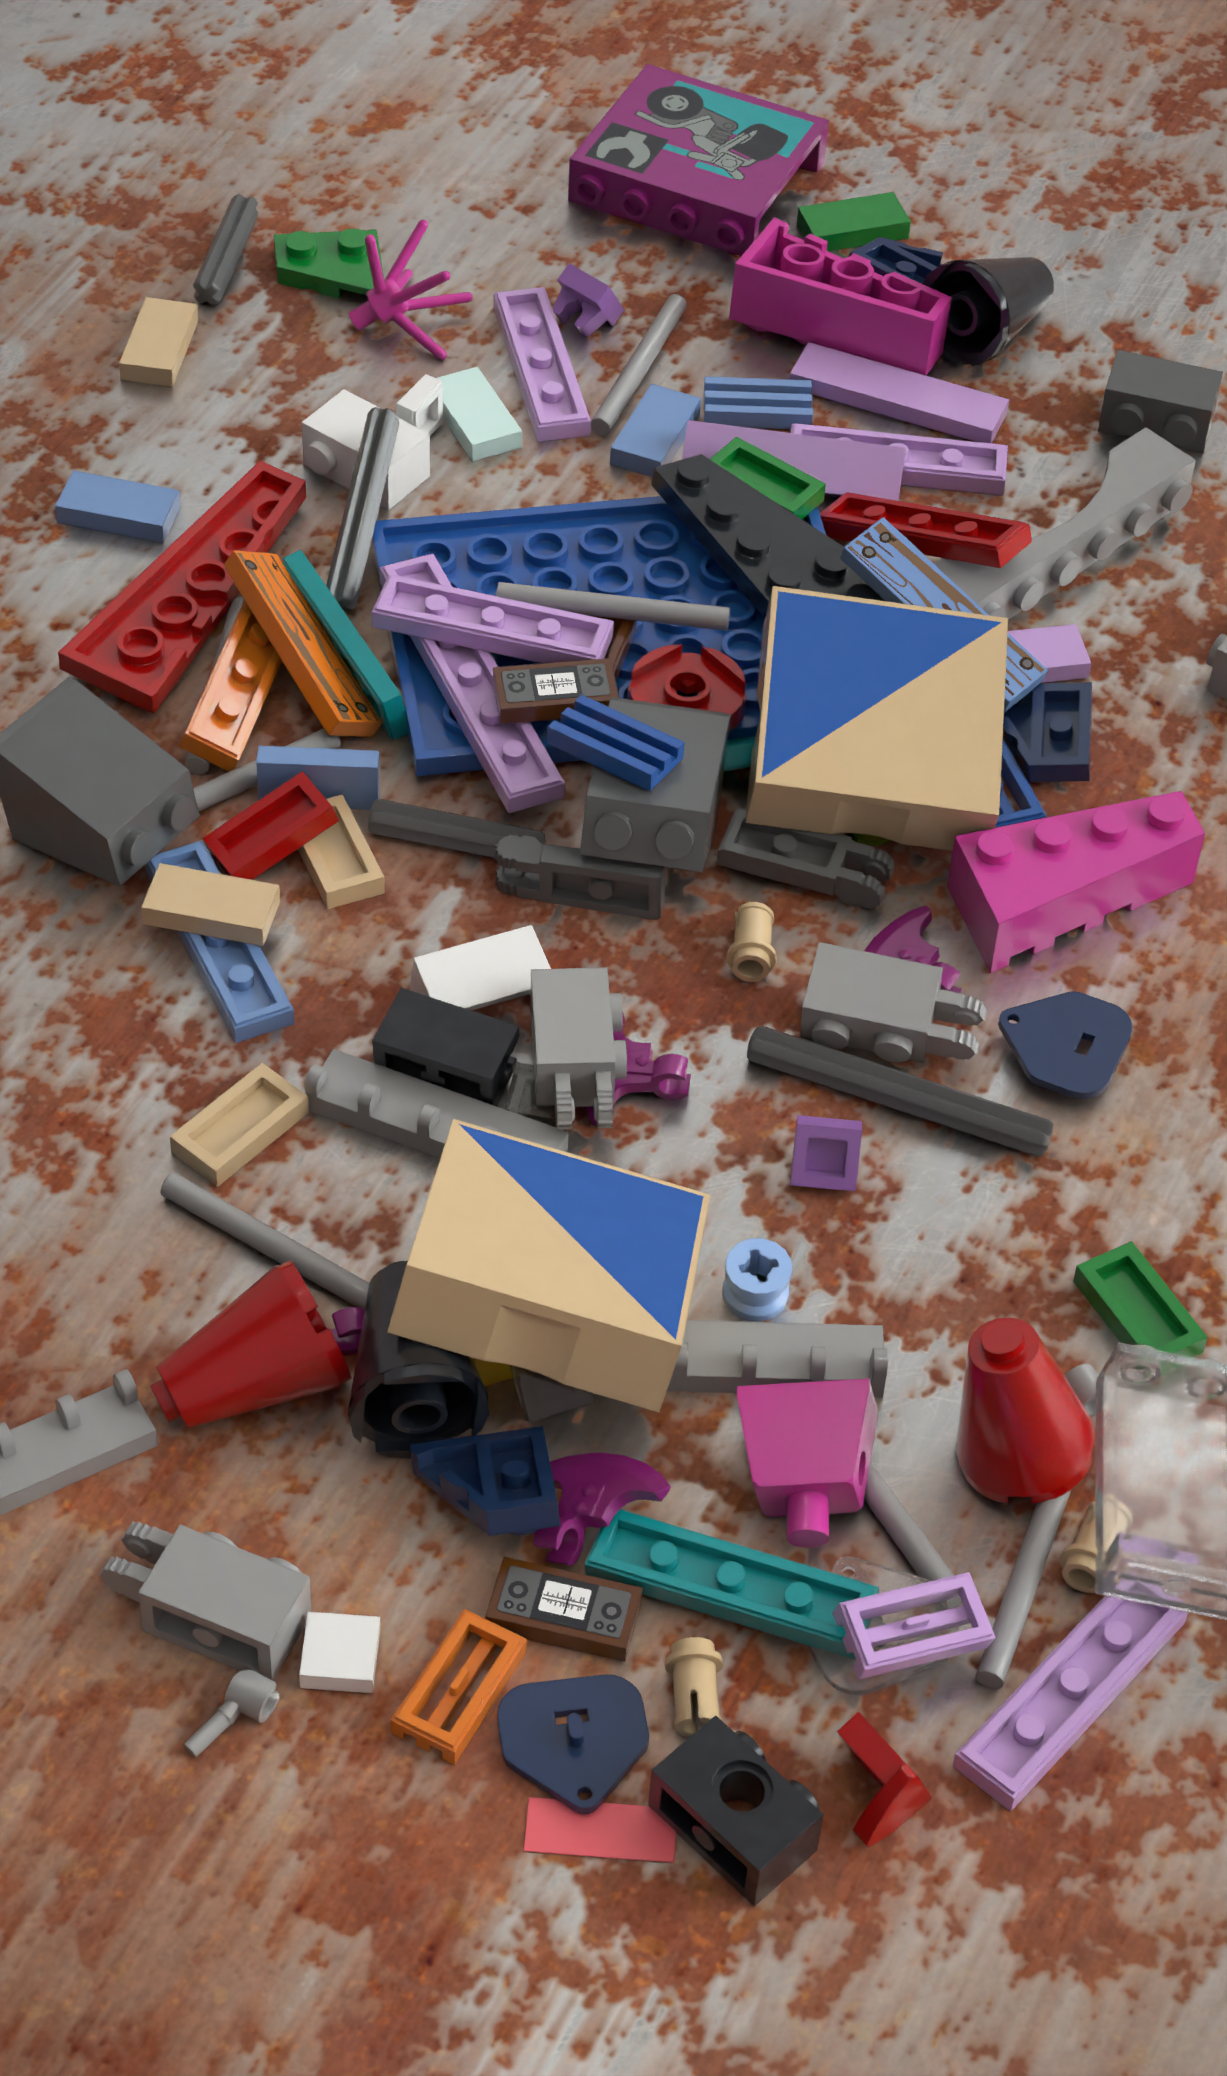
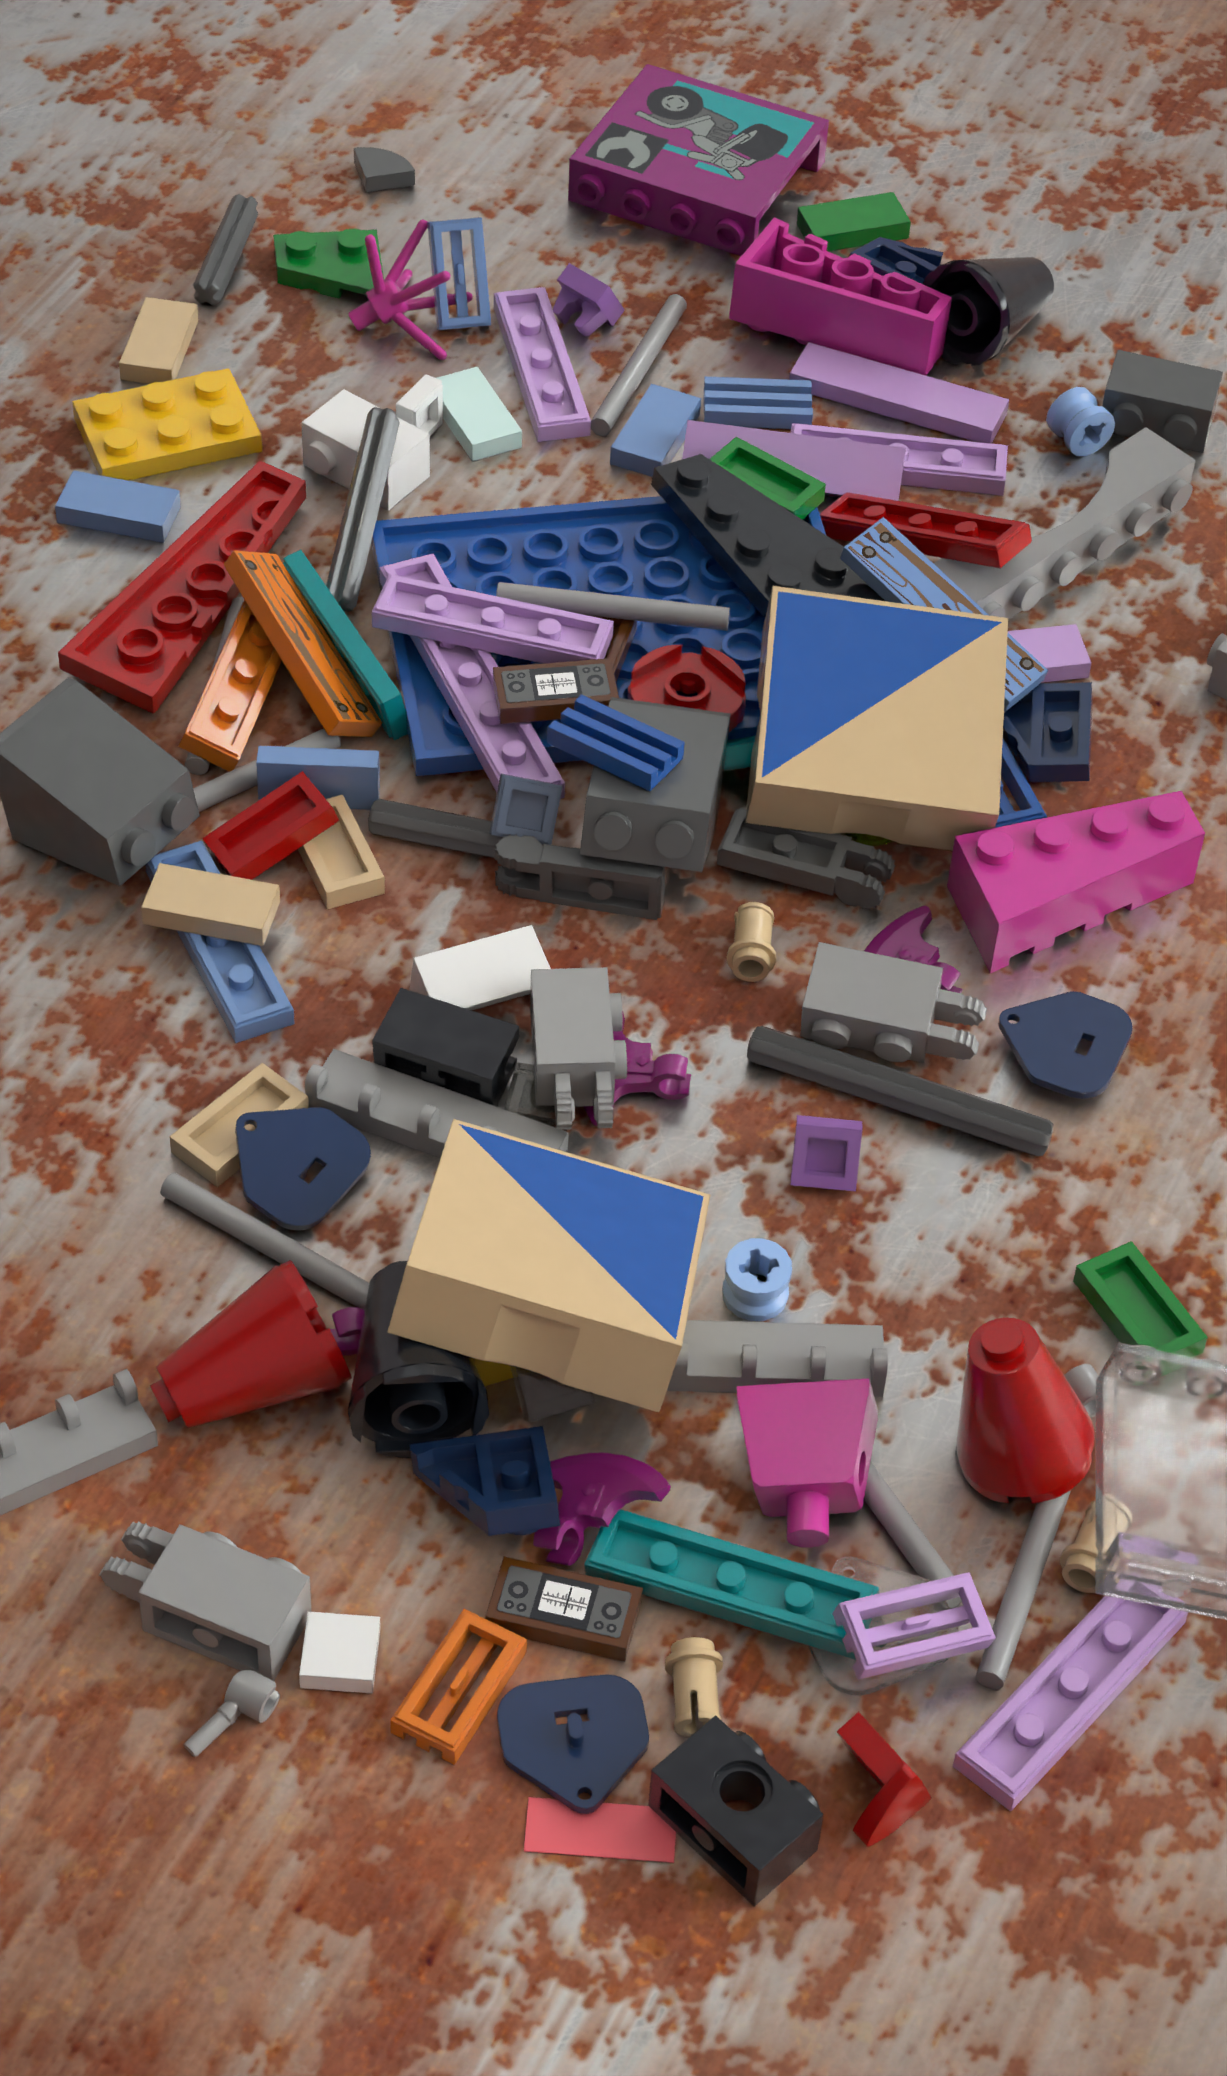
(167, 426): none -> yellow plate
(283, 1149): none -> dark blue piece
(382, 169): none -> dark grey tile
(454, 227): none -> medium blue tile
(525, 808): none -> sand blue tile
(1080, 421): none -> light blue wheel

